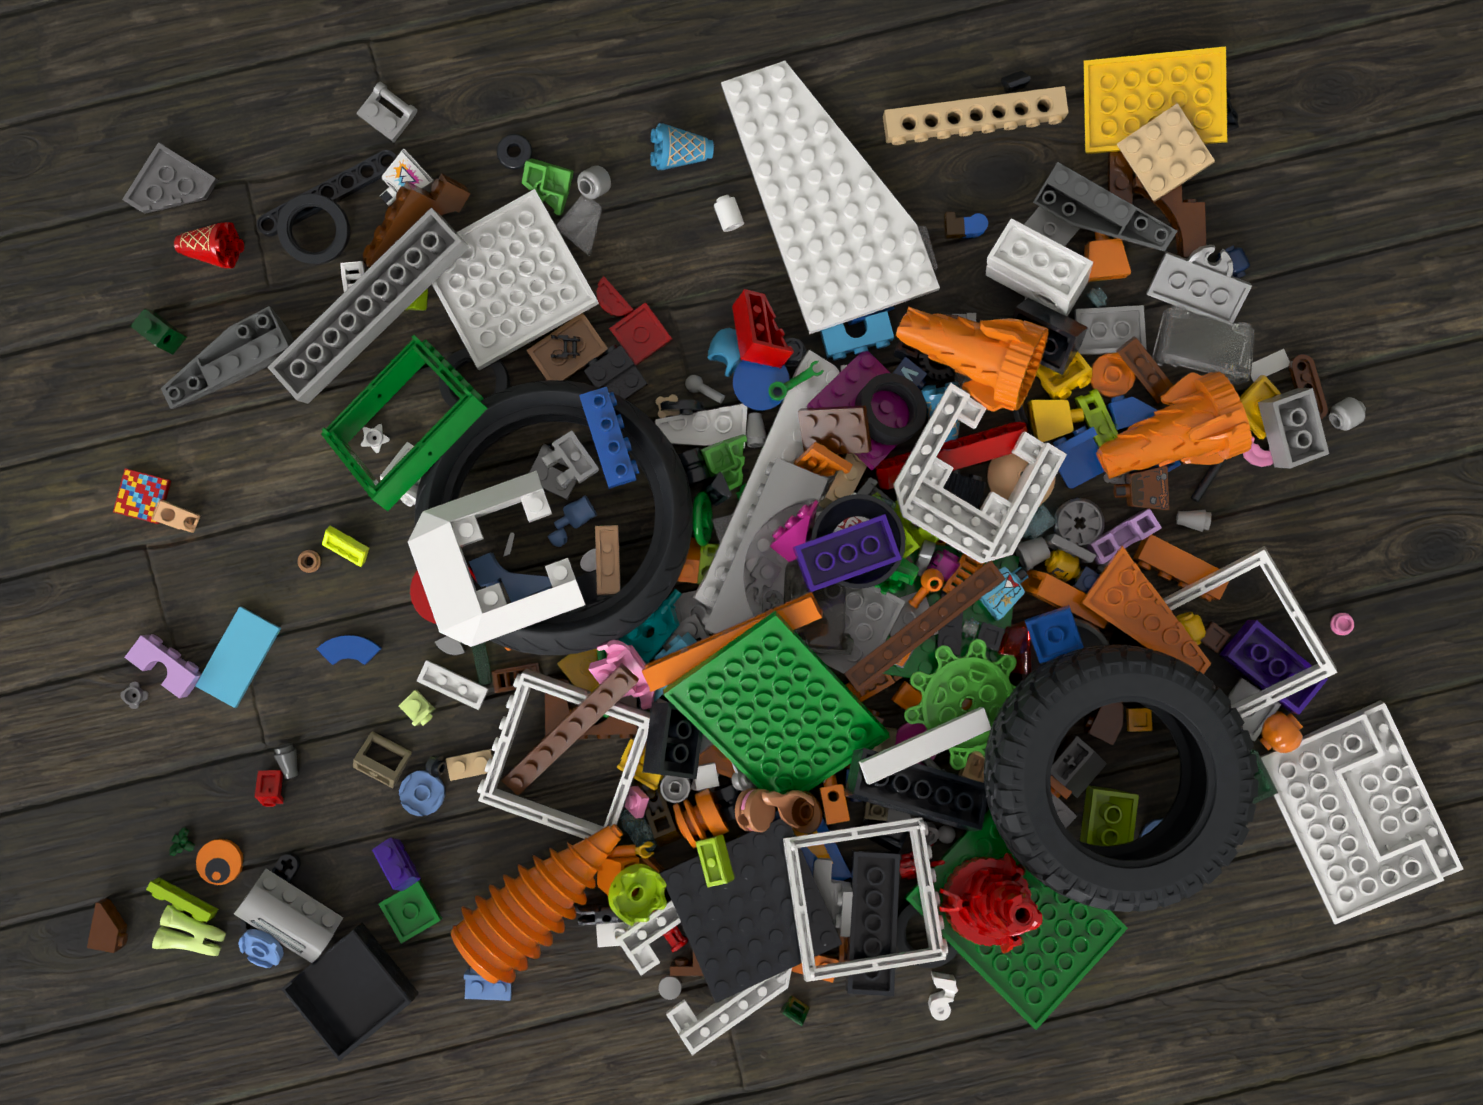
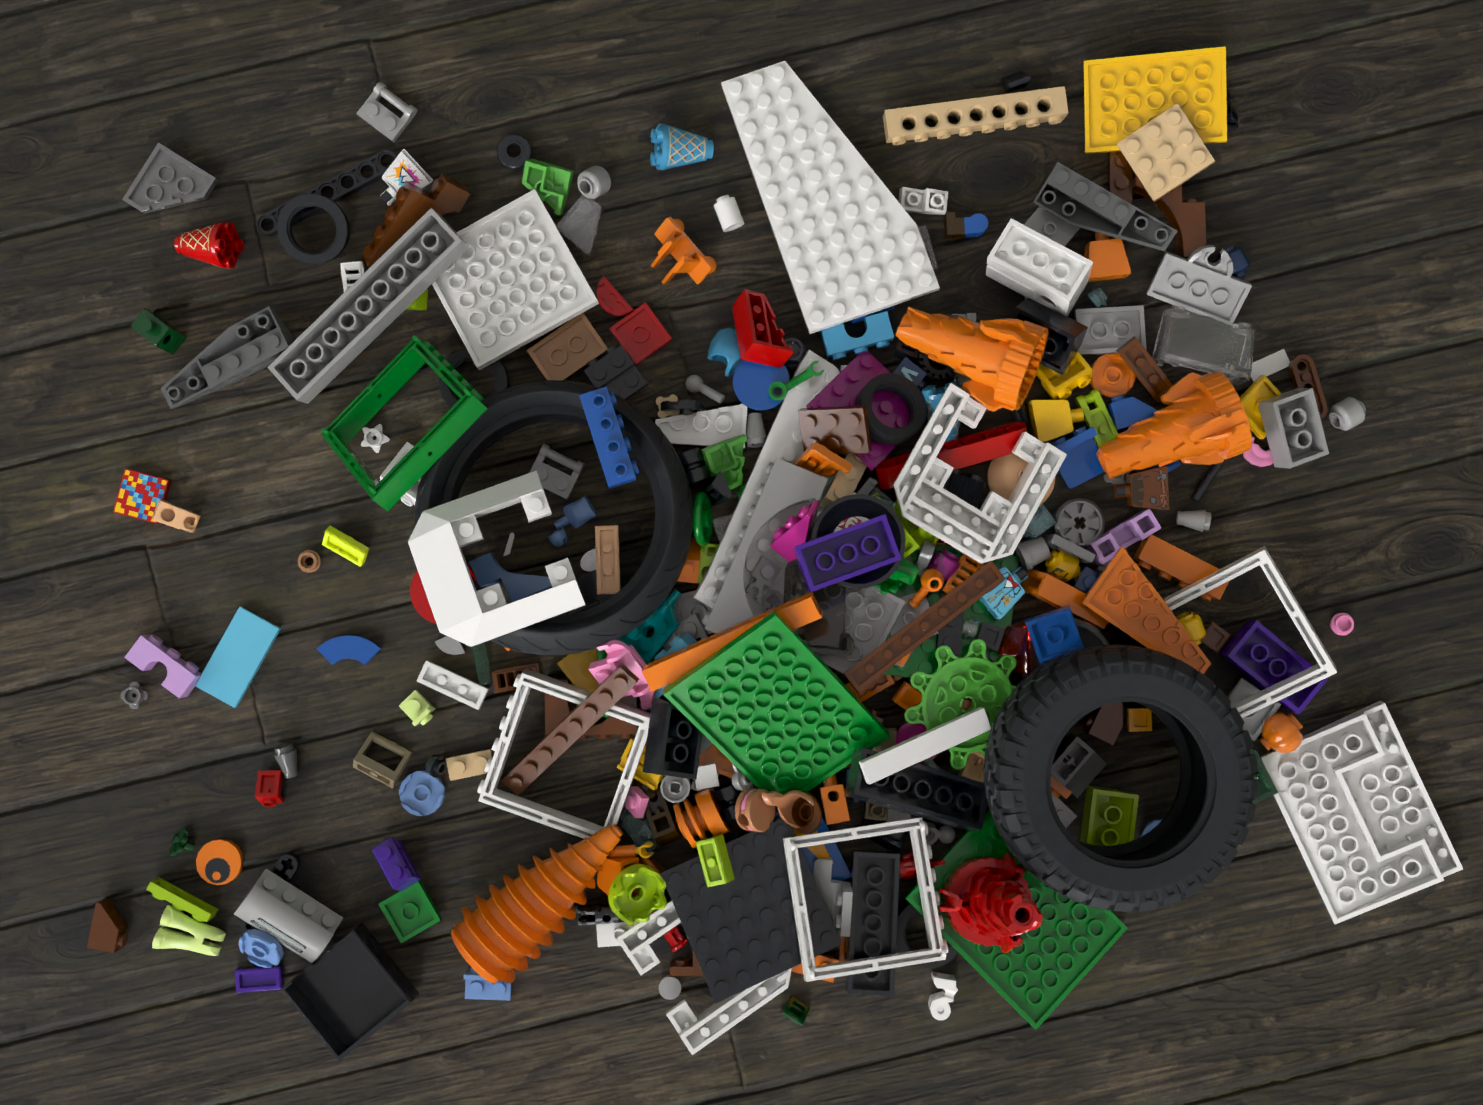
(259, 978): none -> dark purple tile
(565, 355): black piece -> none
(574, 456): light grey plate -> none
(688, 256): none -> orange piece
(923, 201): none -> white slope

